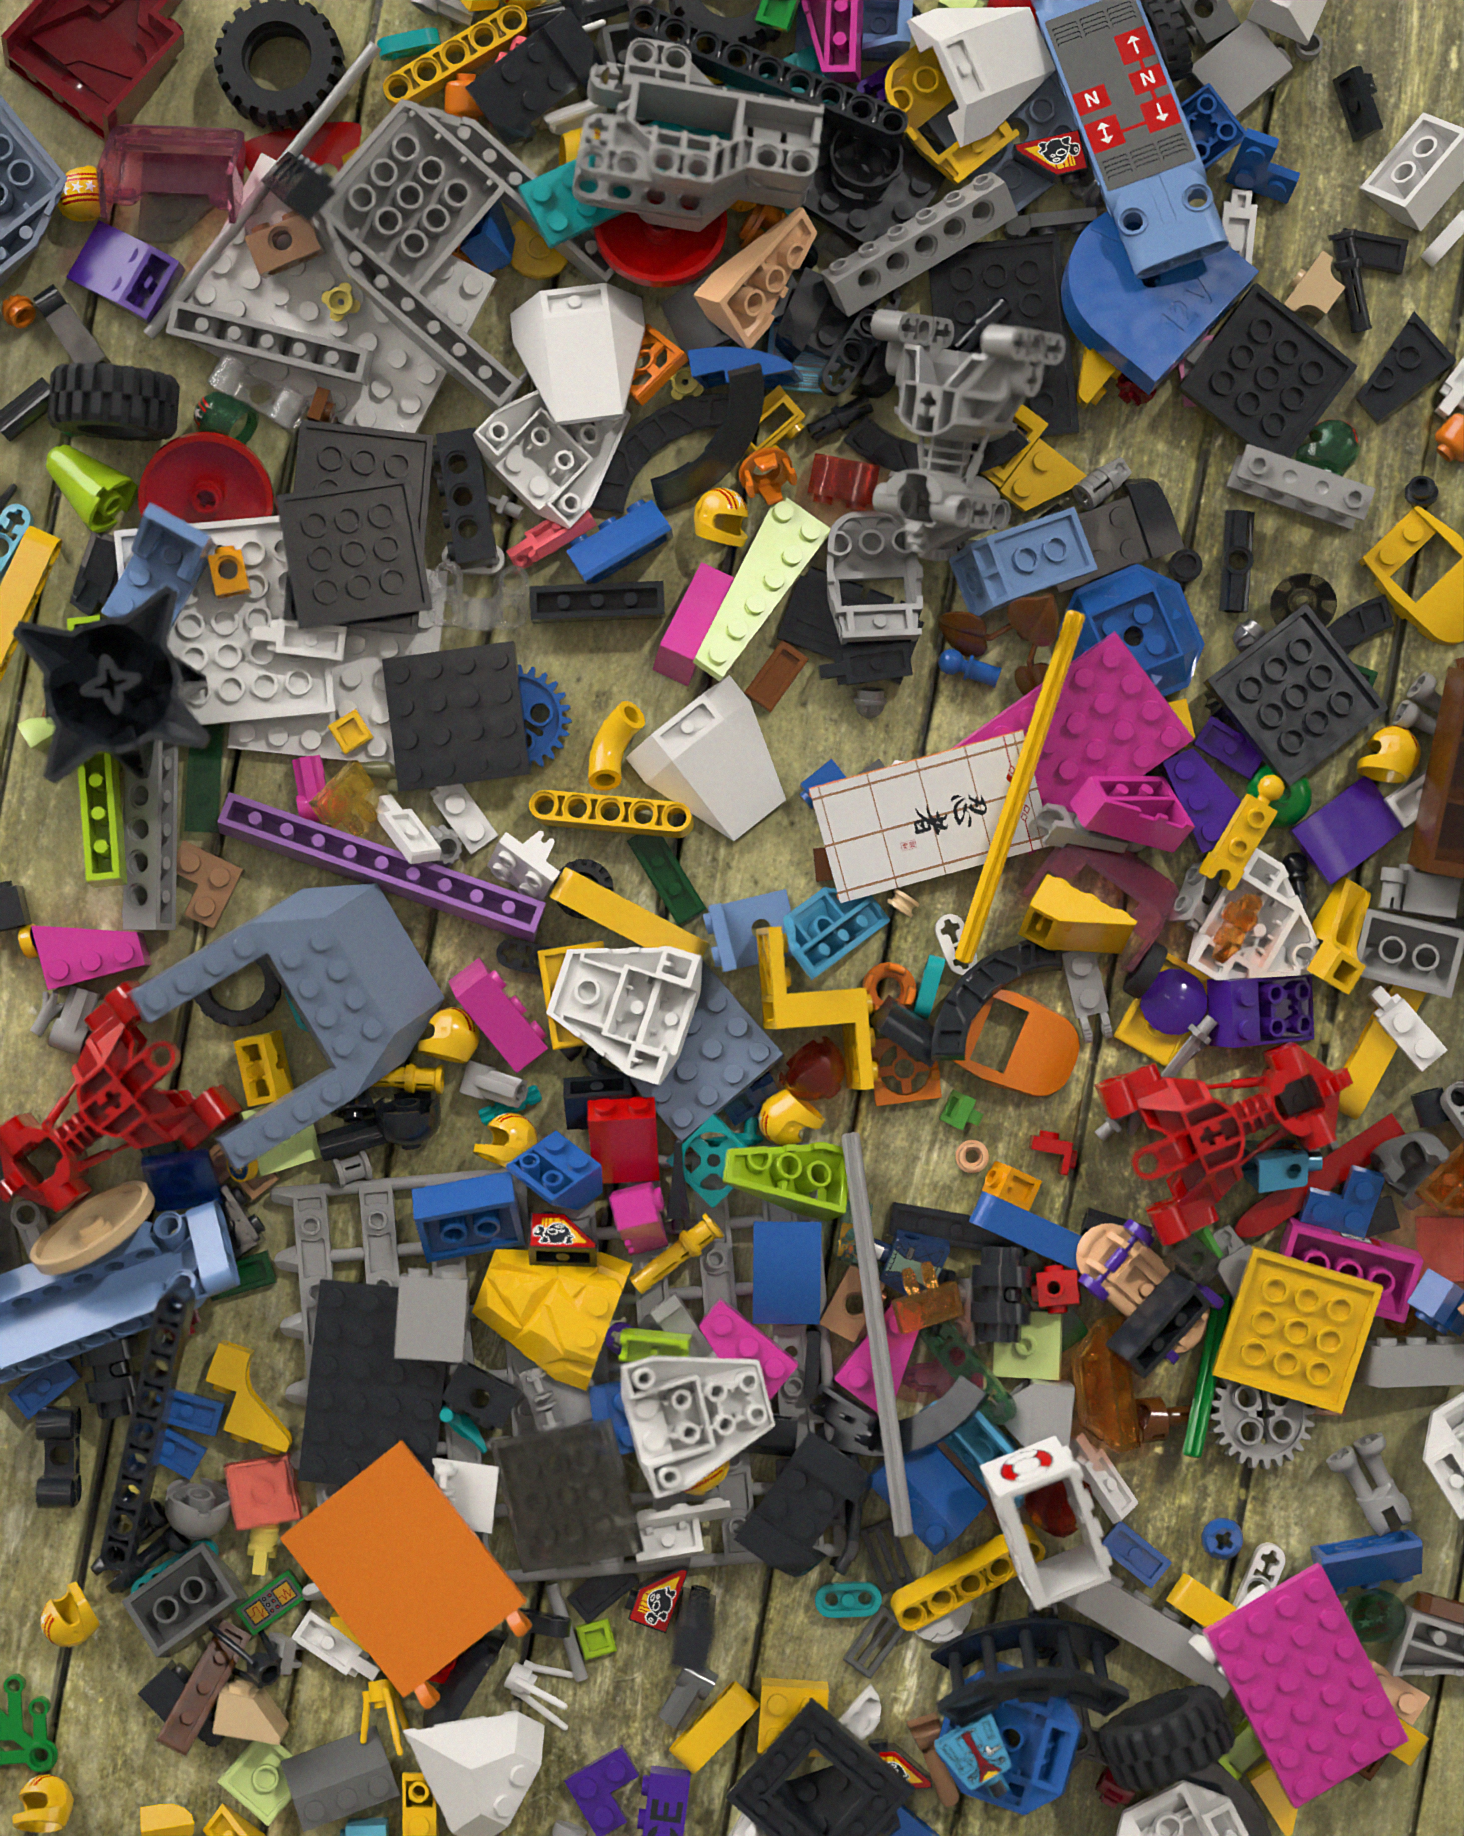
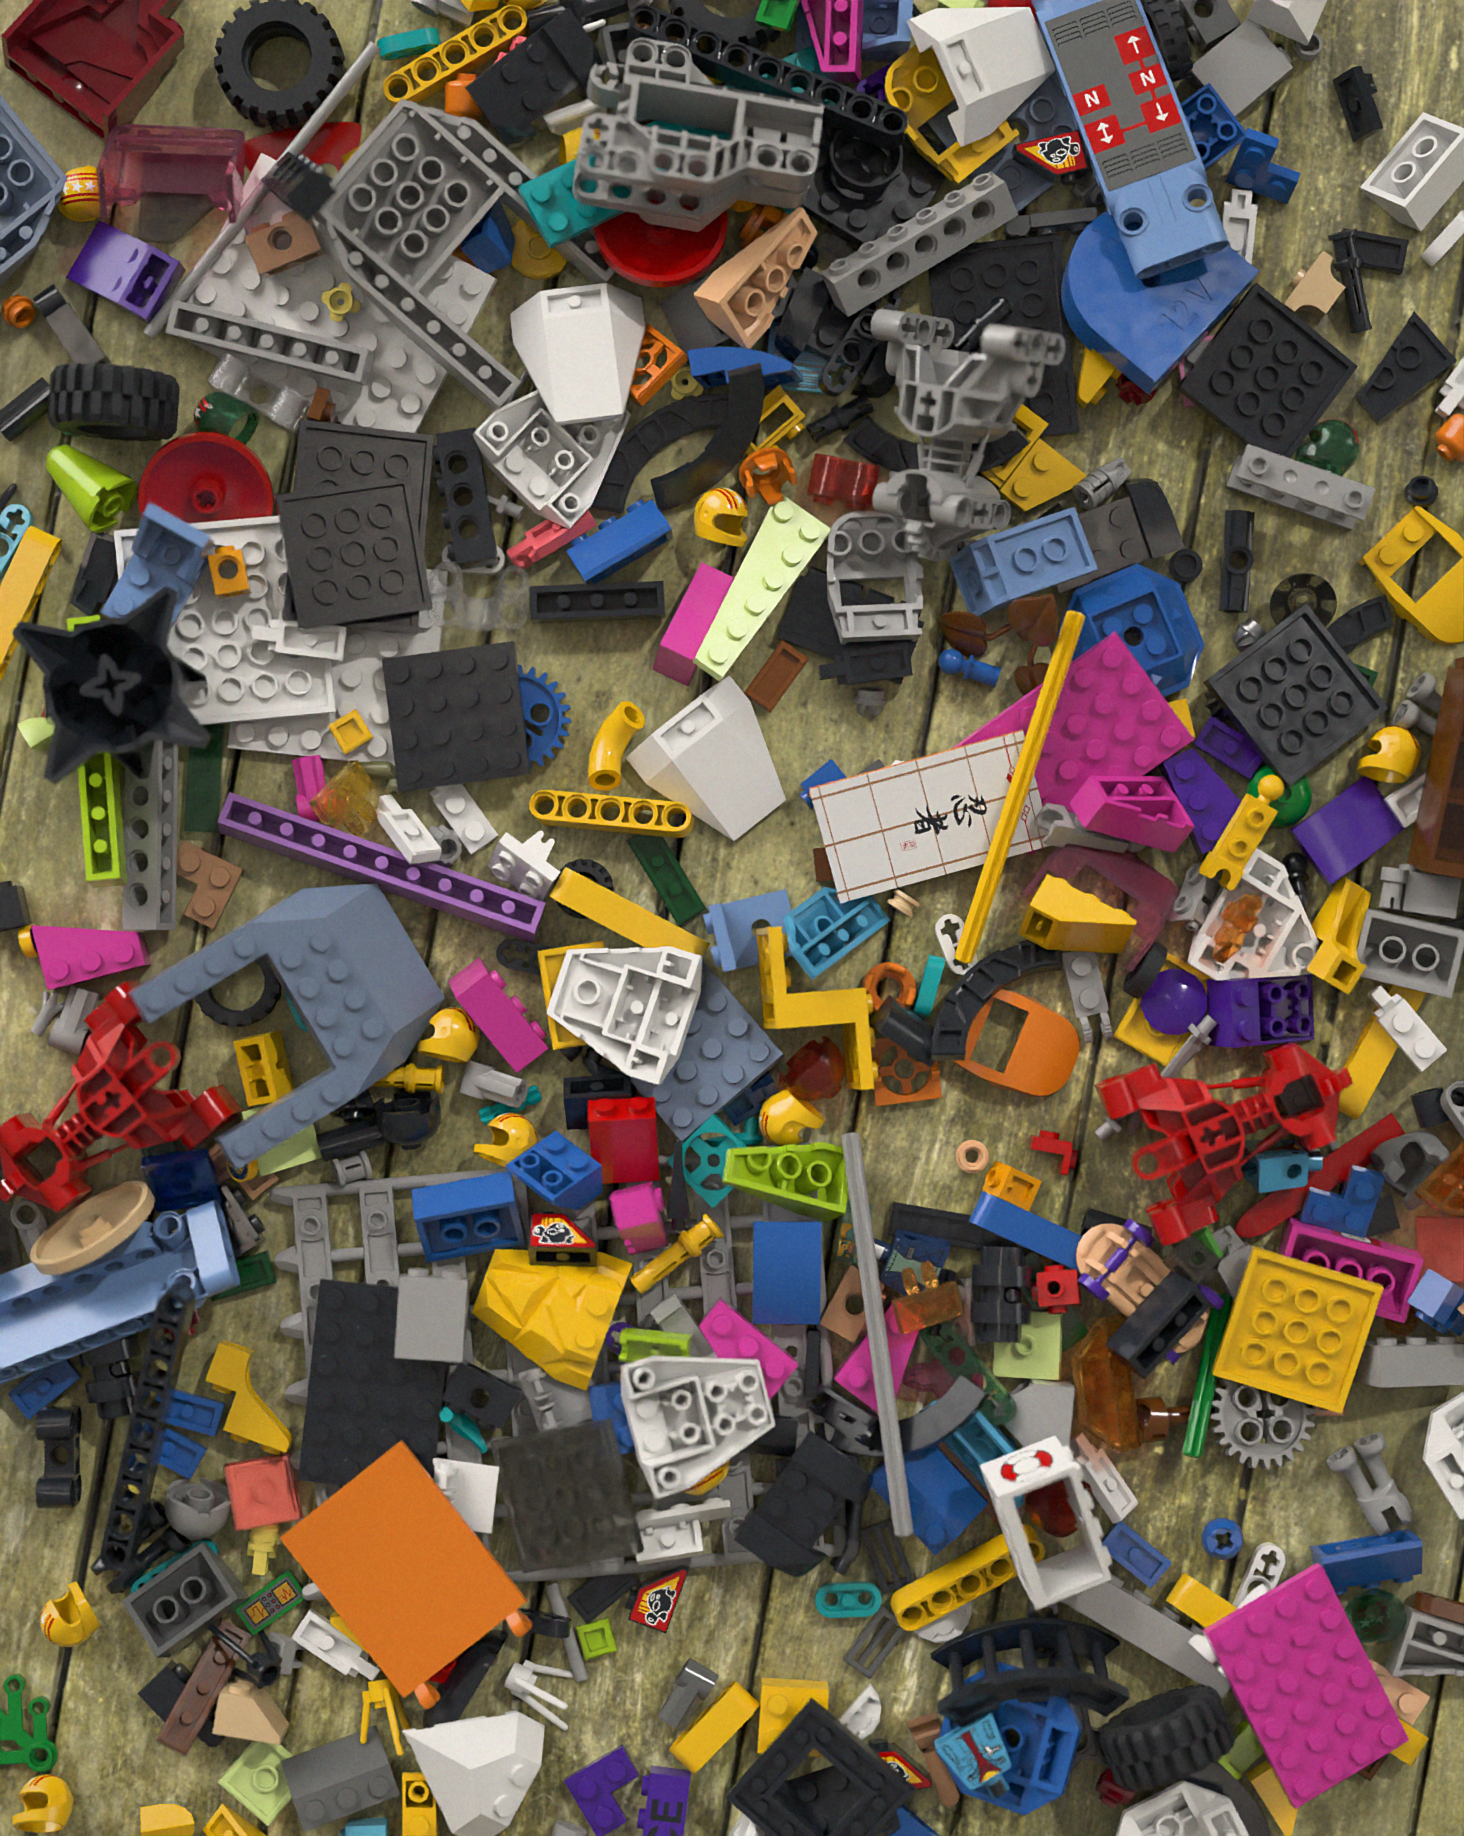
(694, 1629): black brick -> none
(960, 1110): bright green tile -> none

